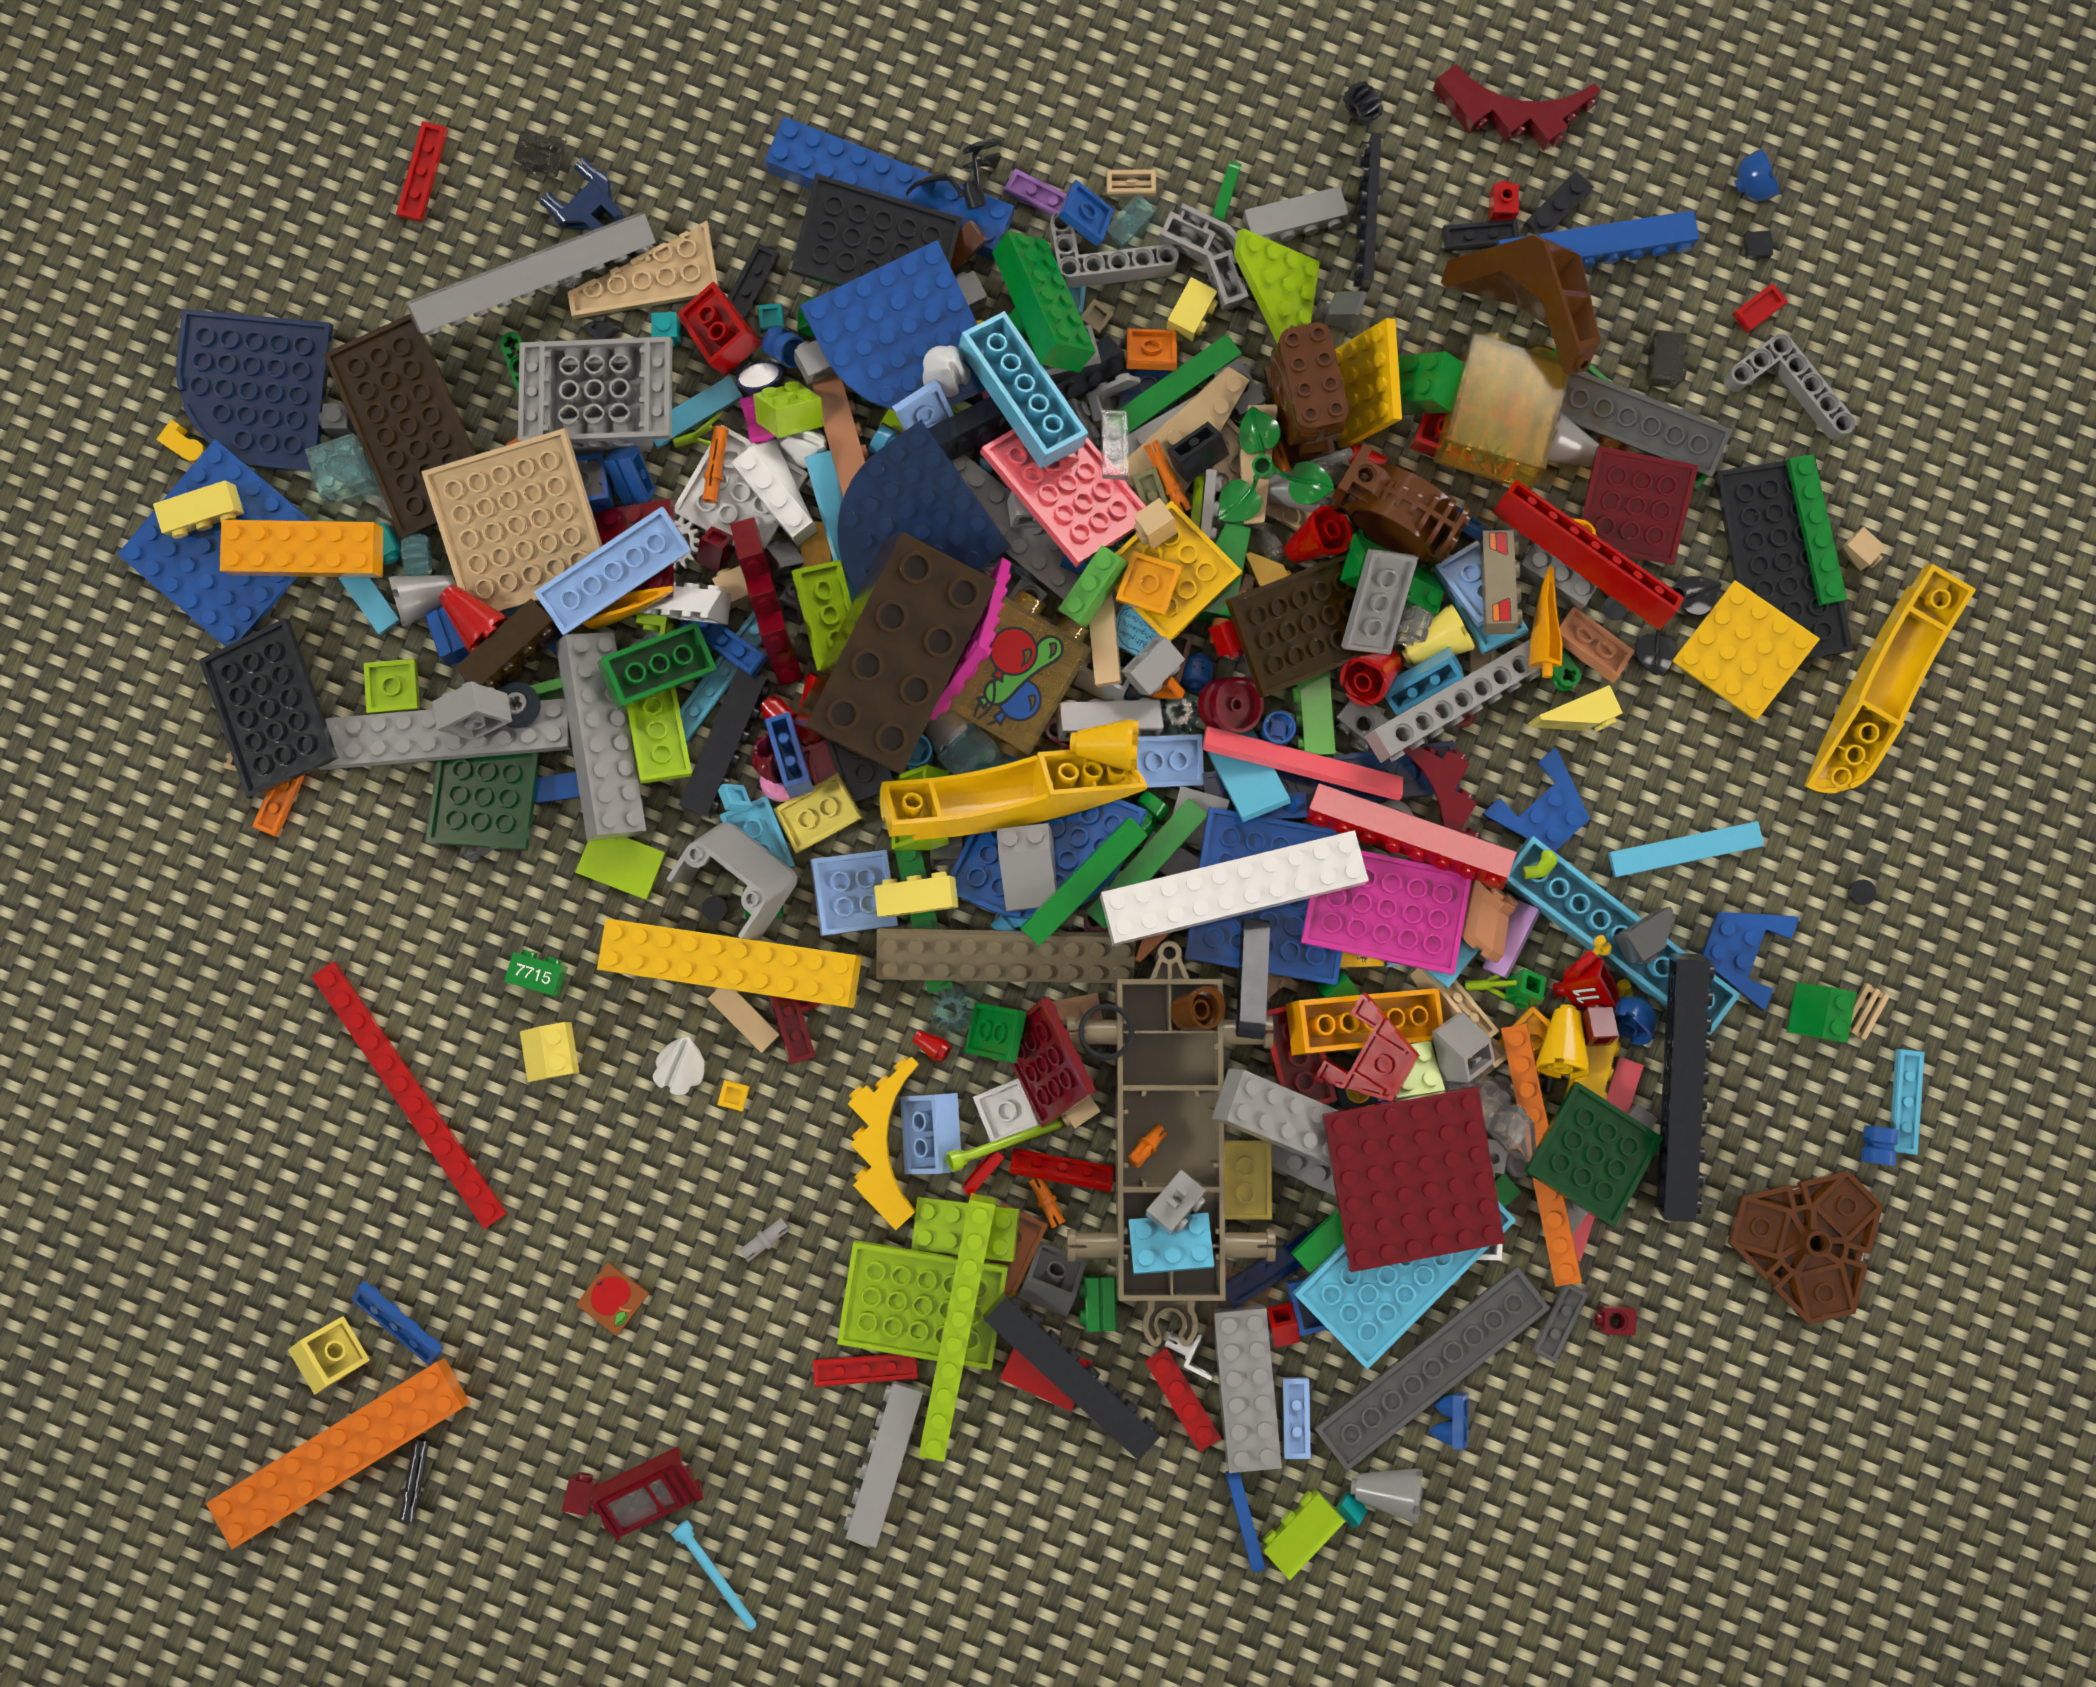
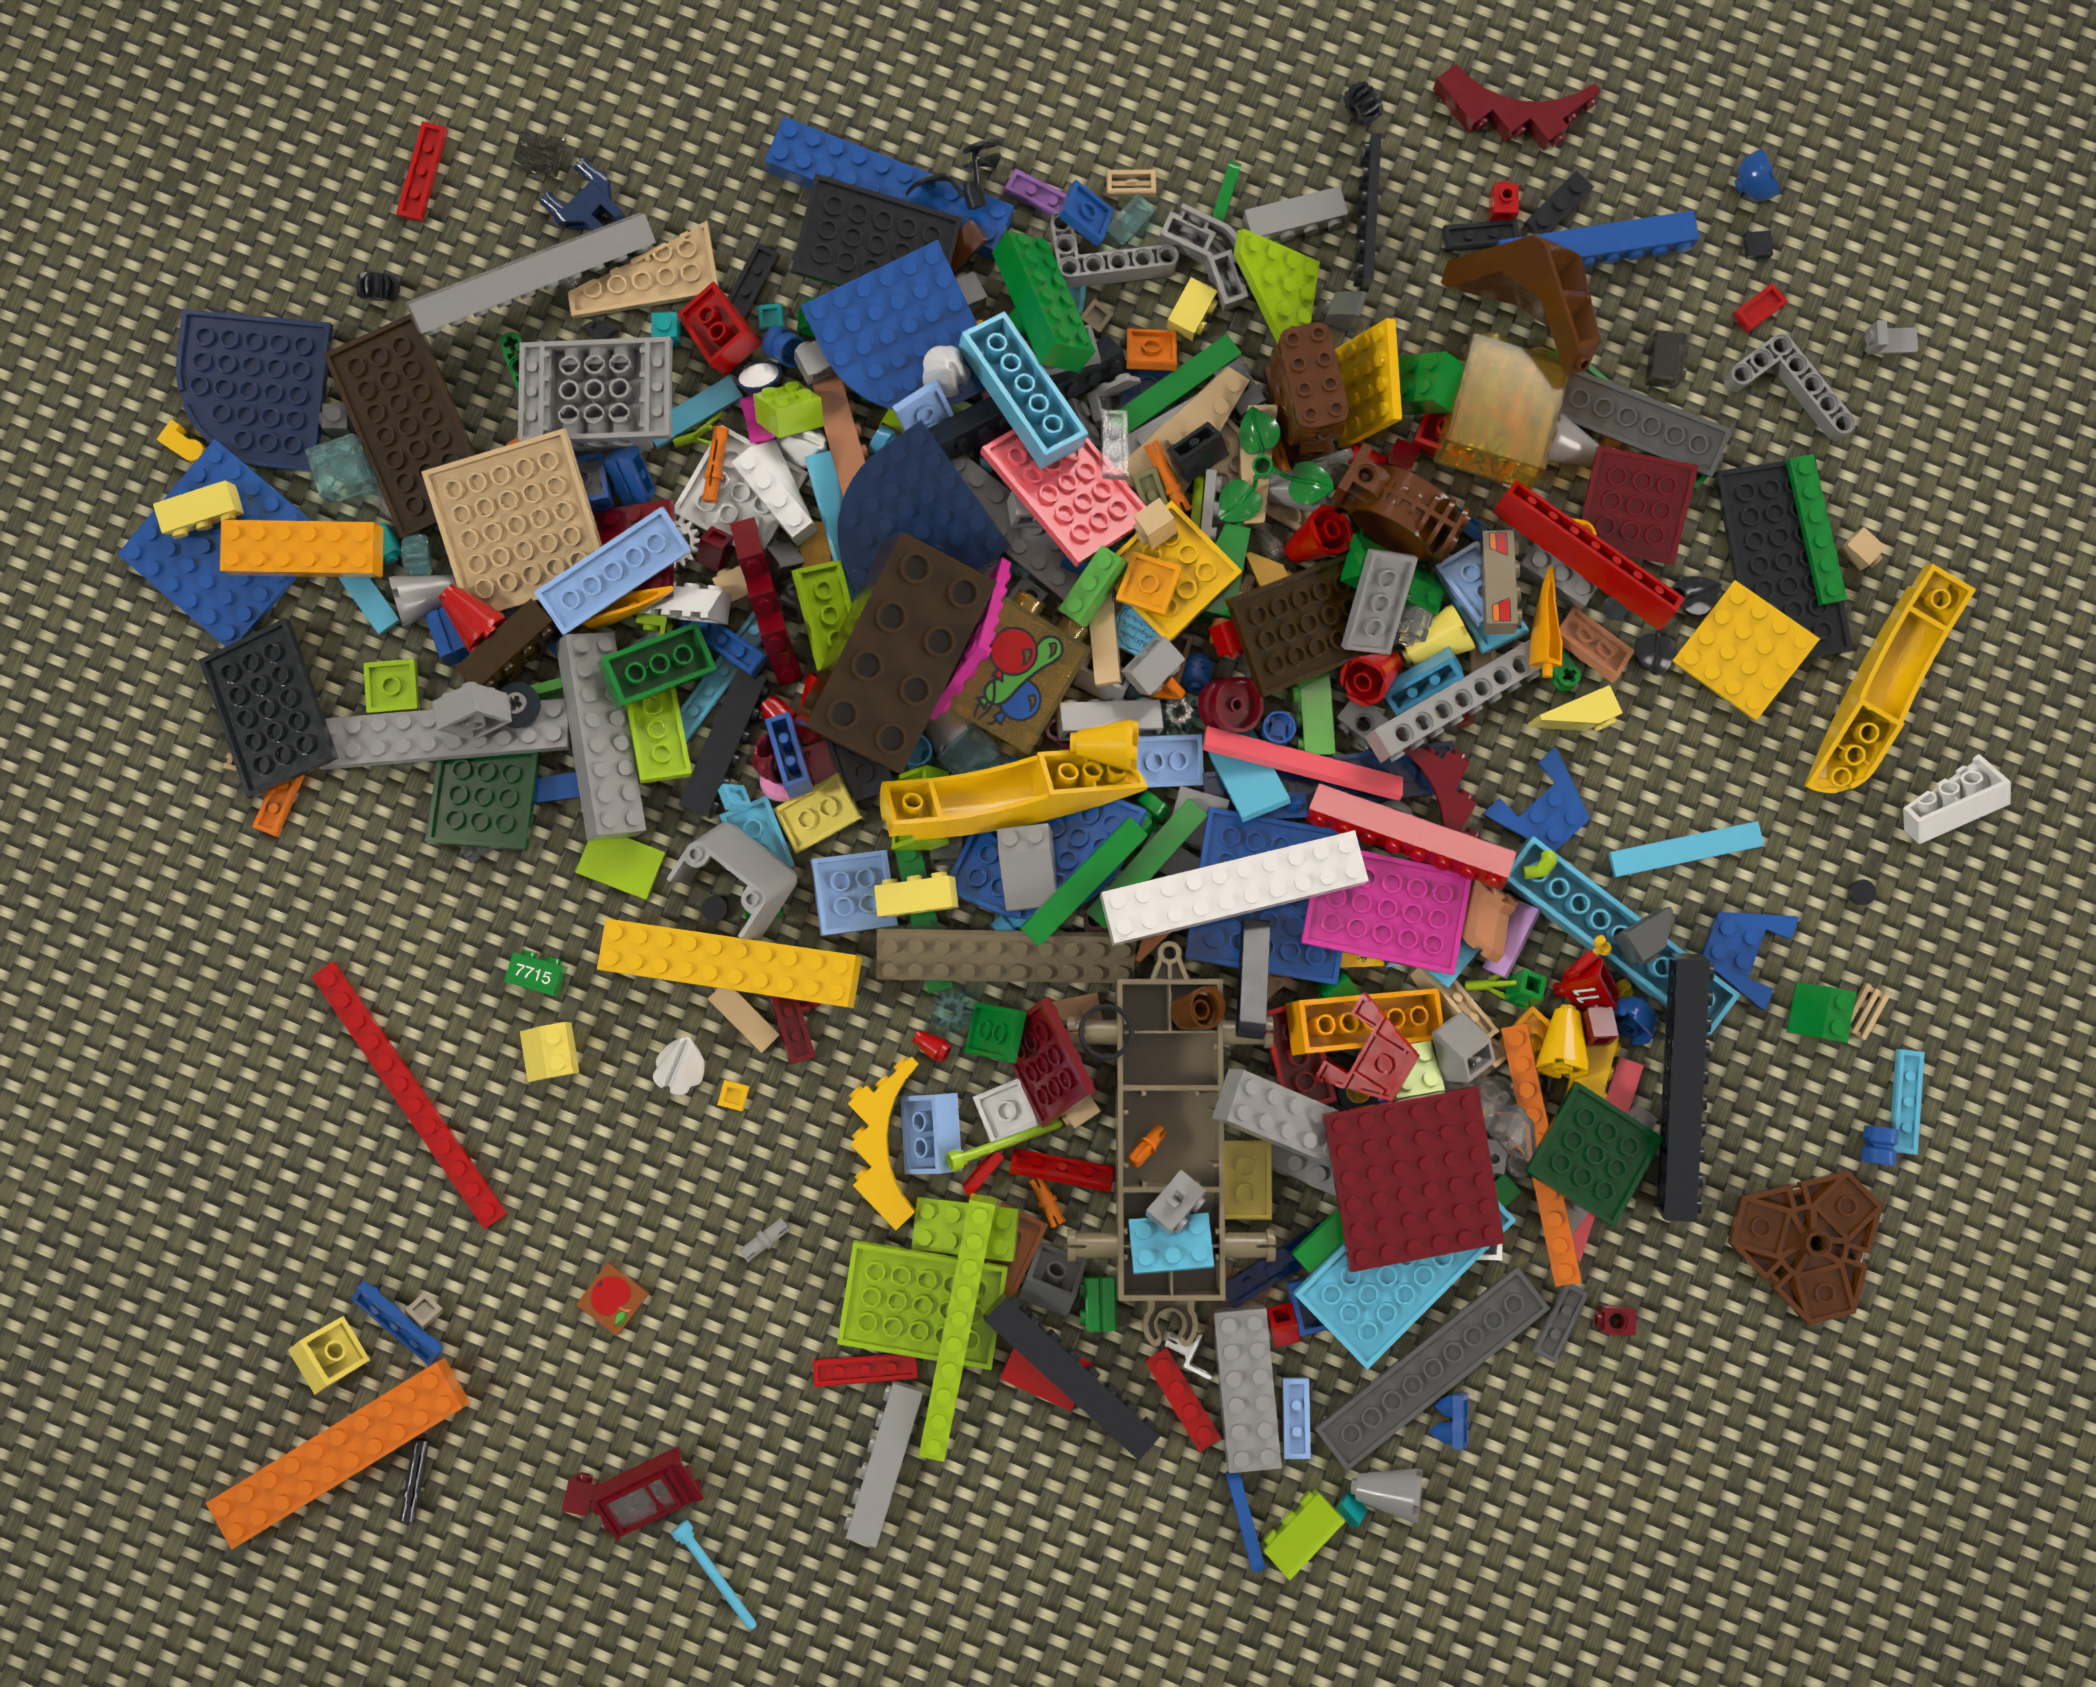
(377, 286): none -> black gear
(423, 1310): none -> dark tan plate
(1403, 455): none -> dark red brick
(1890, 340): none -> light grey bracket
(1957, 801): none -> white wedge

